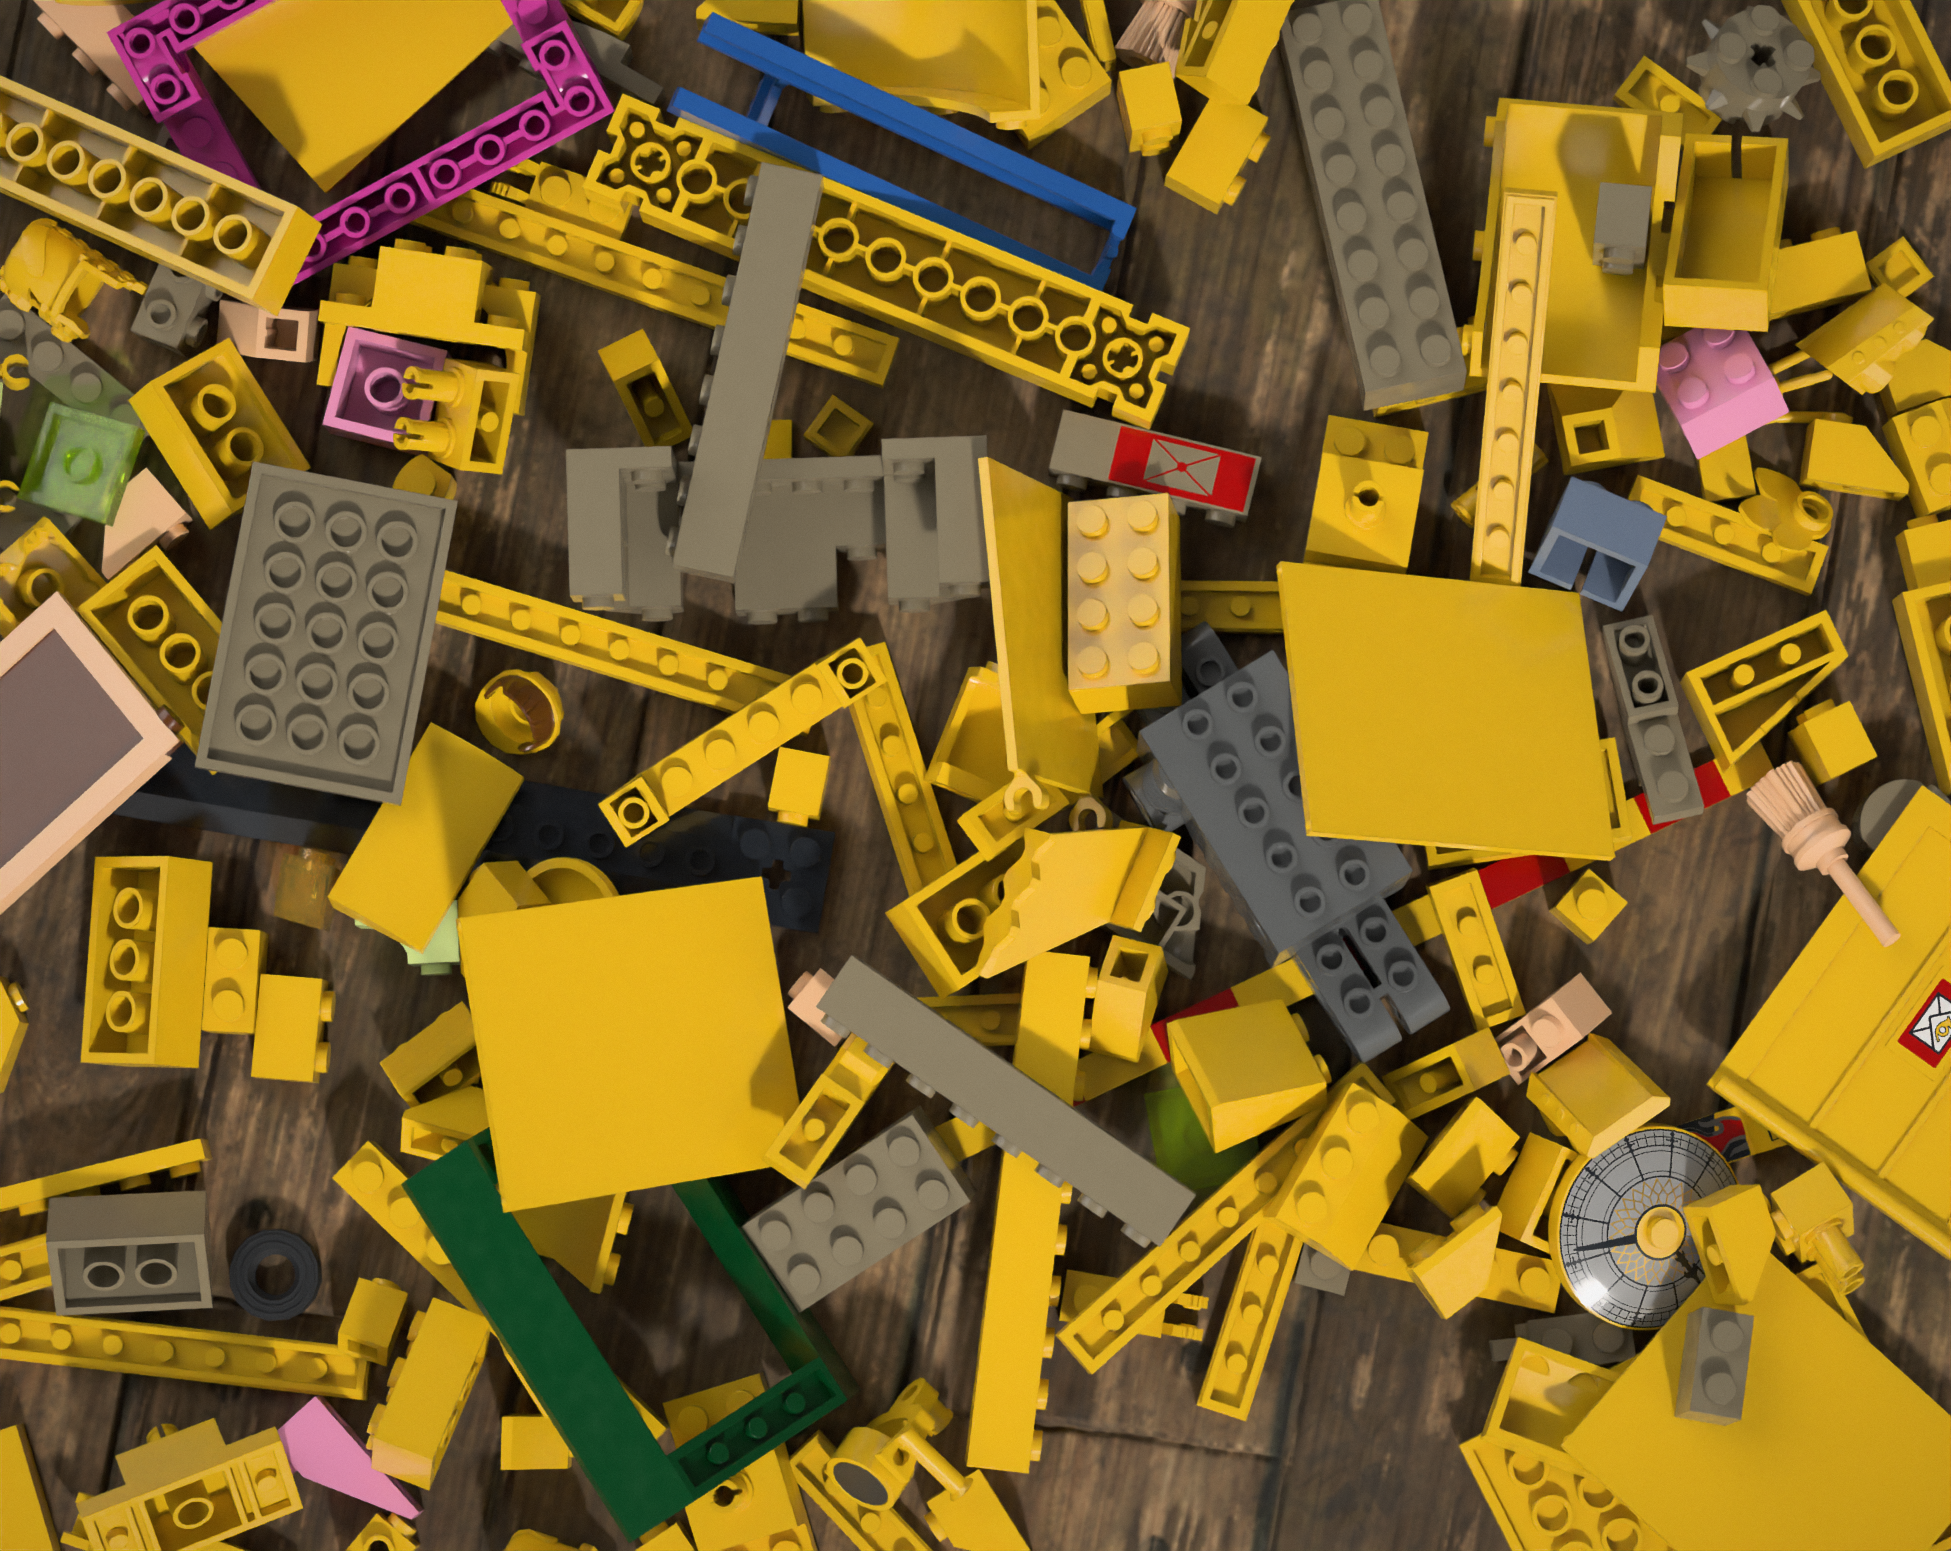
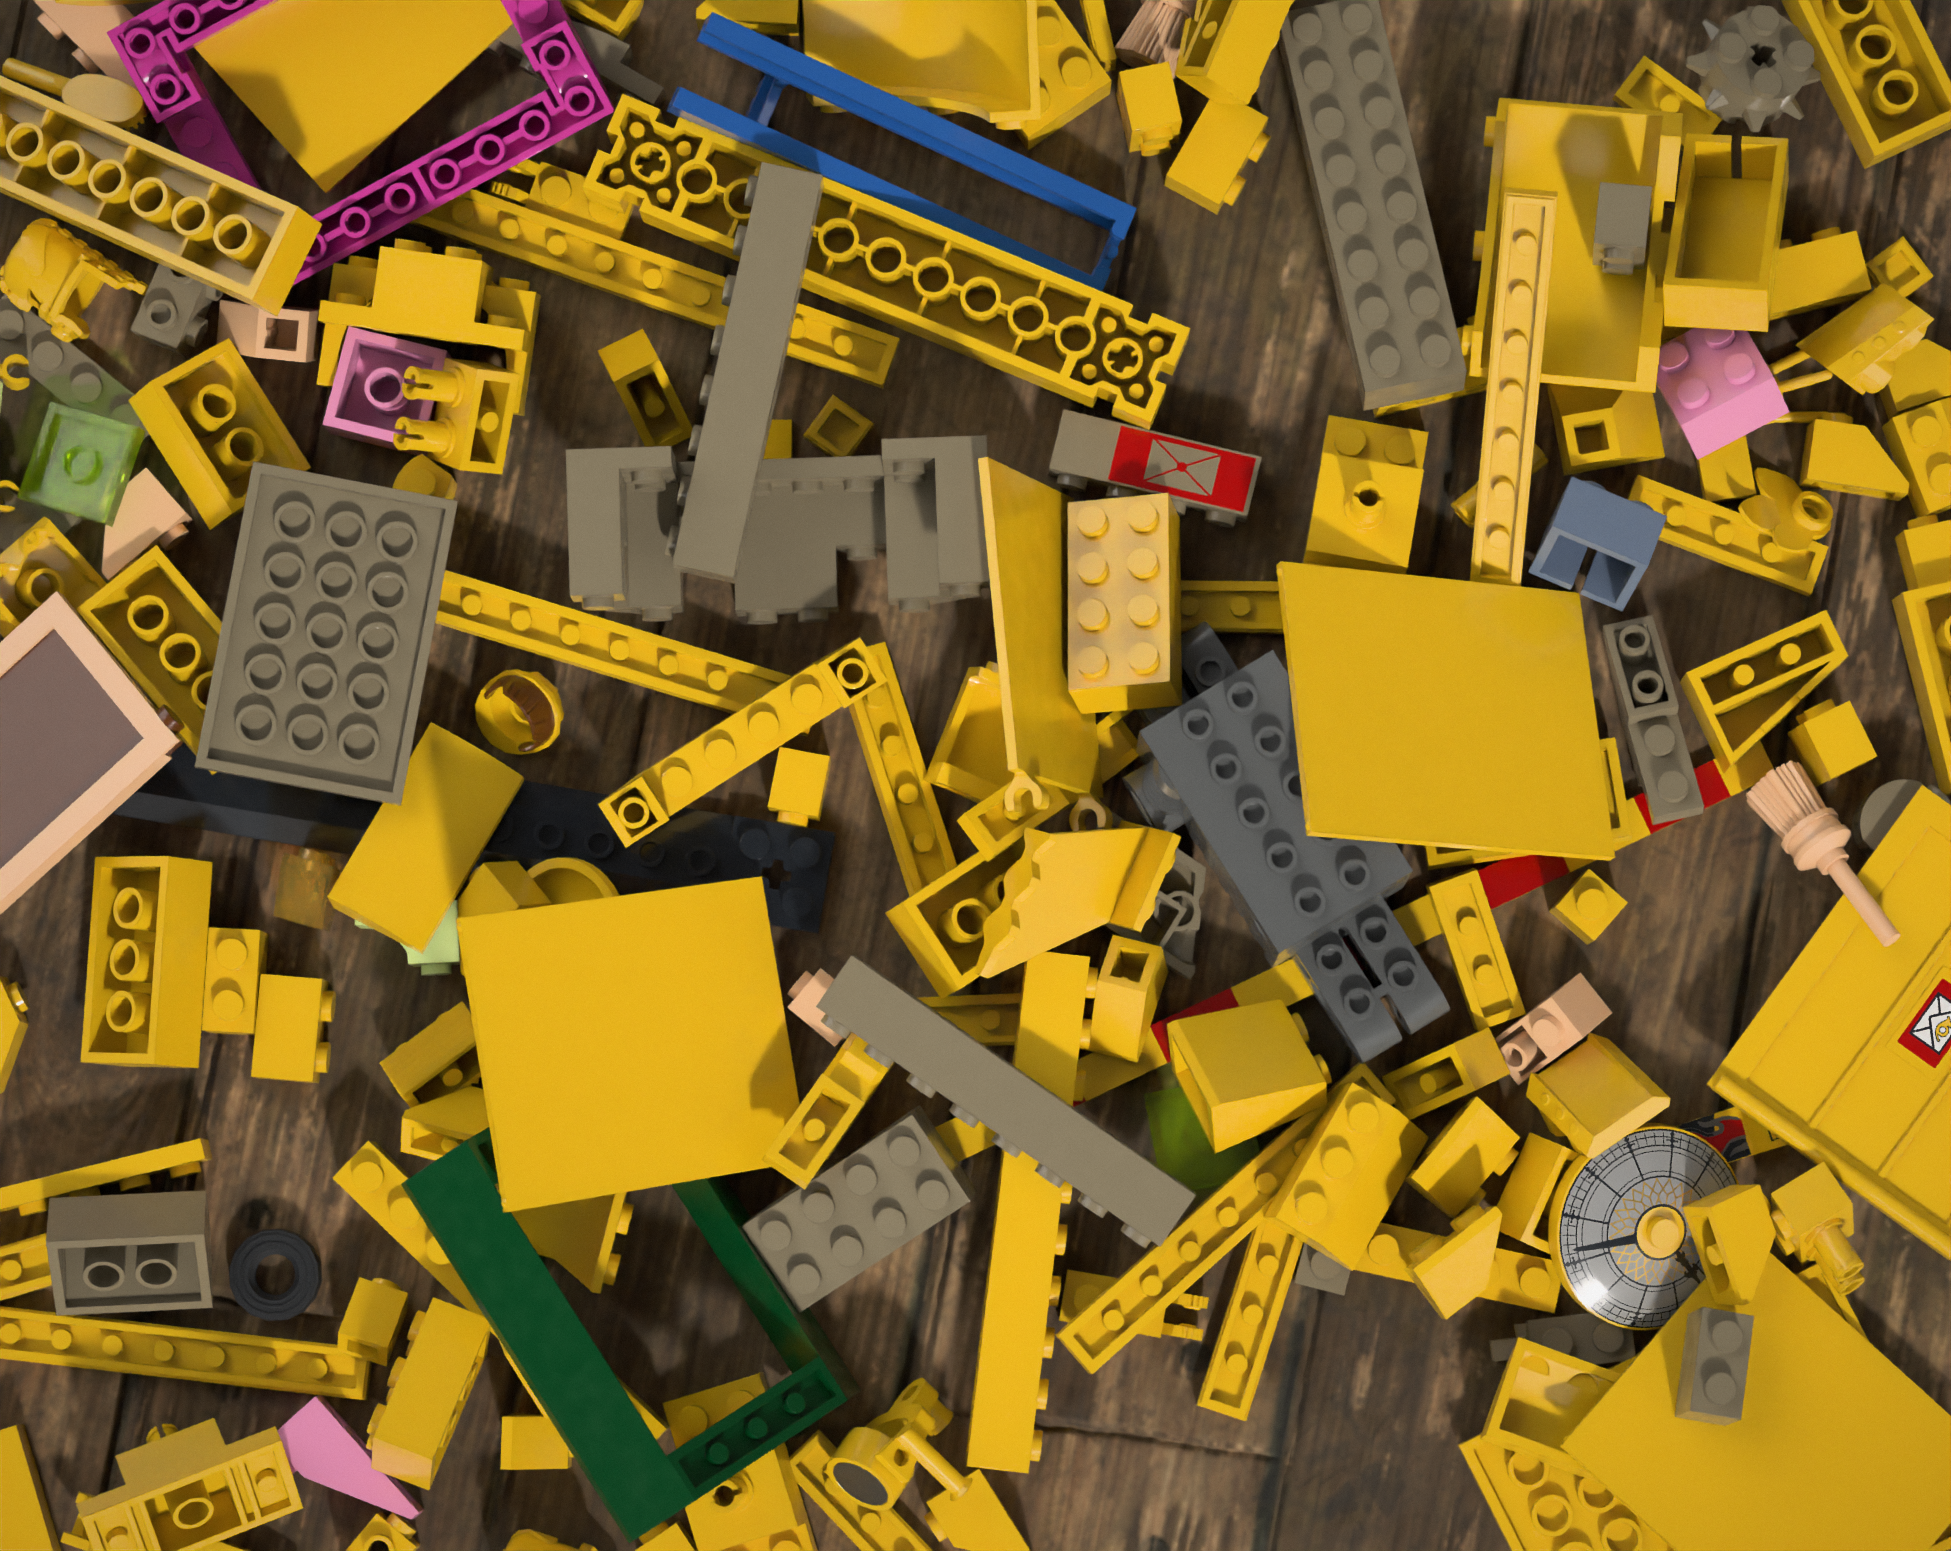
(90, 93): none -> yellow piece

